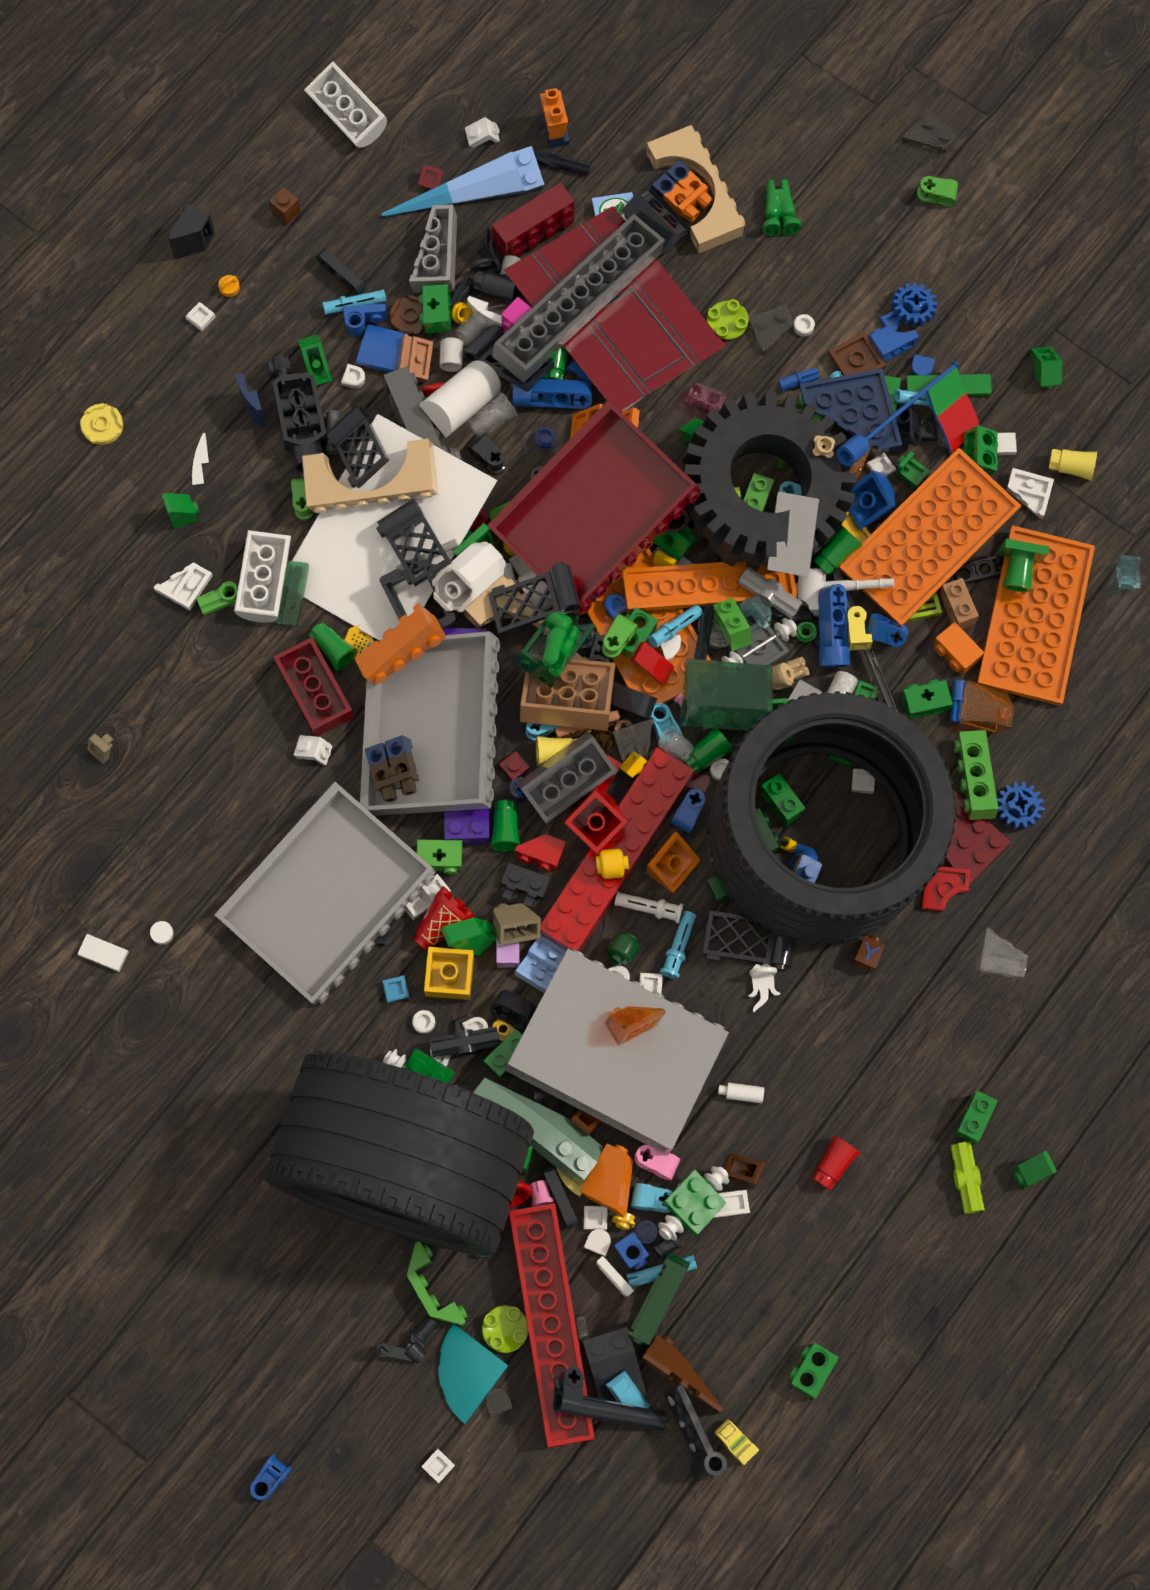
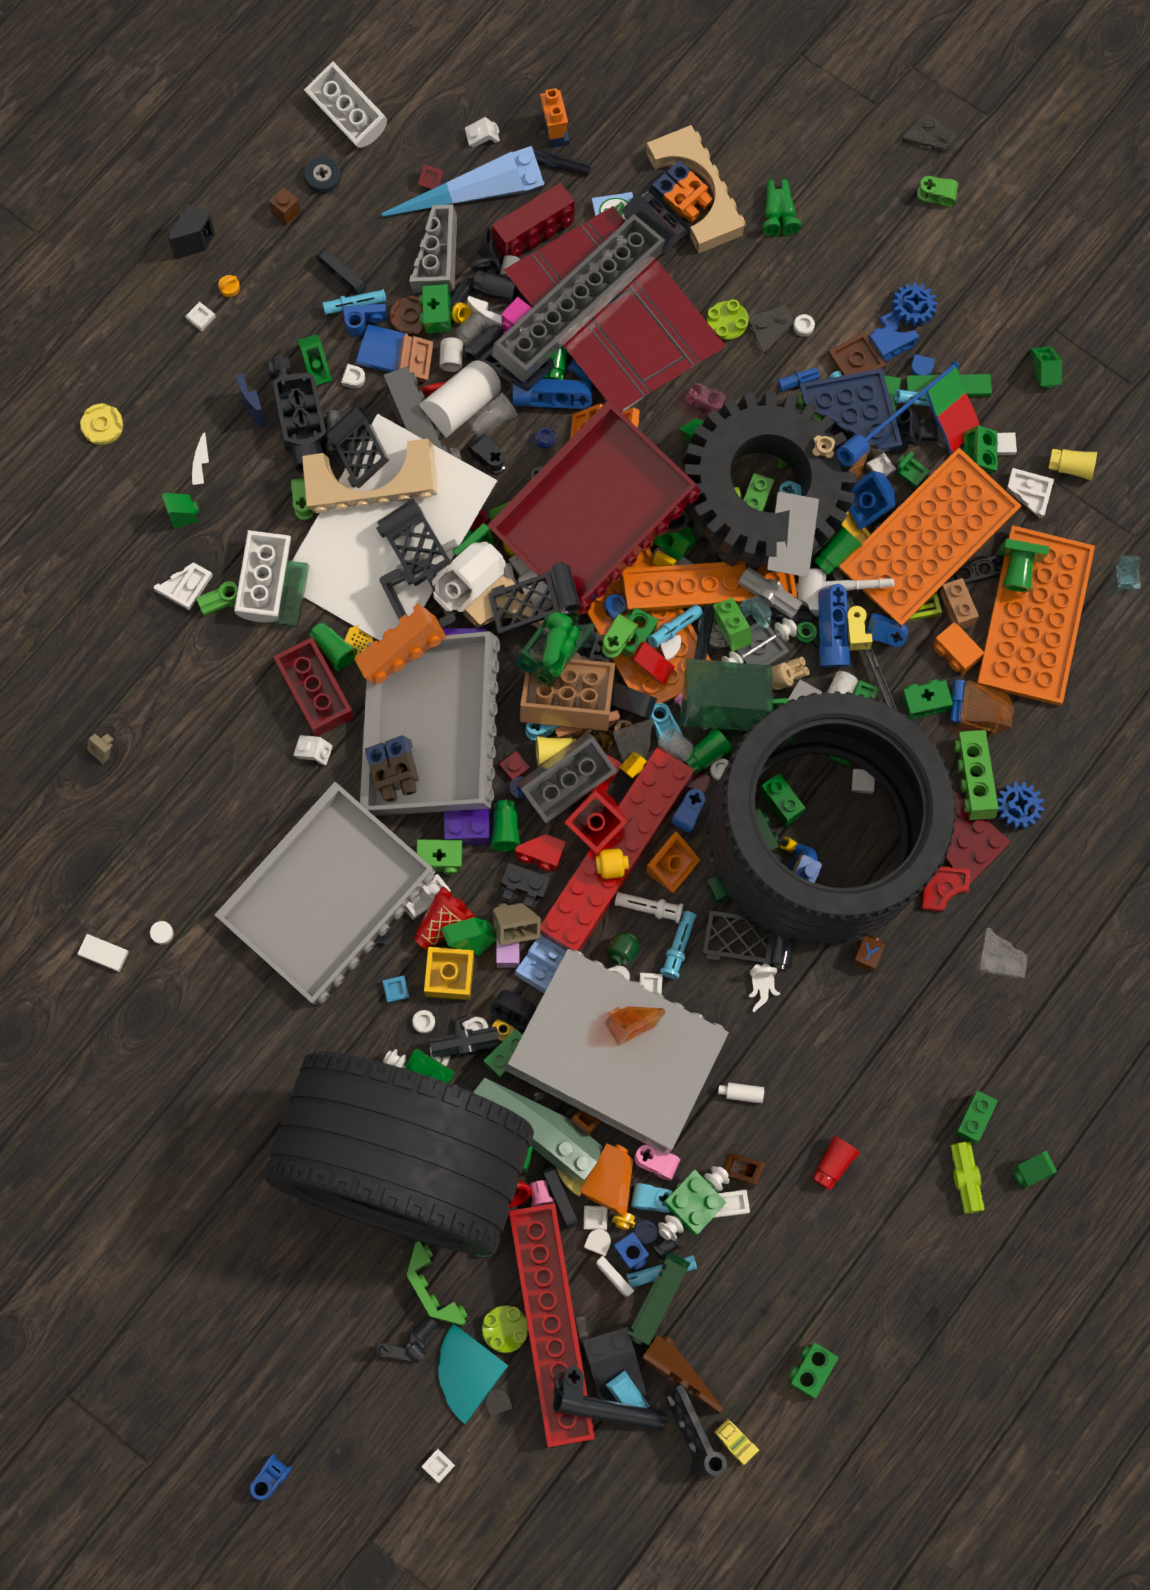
(331, 171): none -> black bush

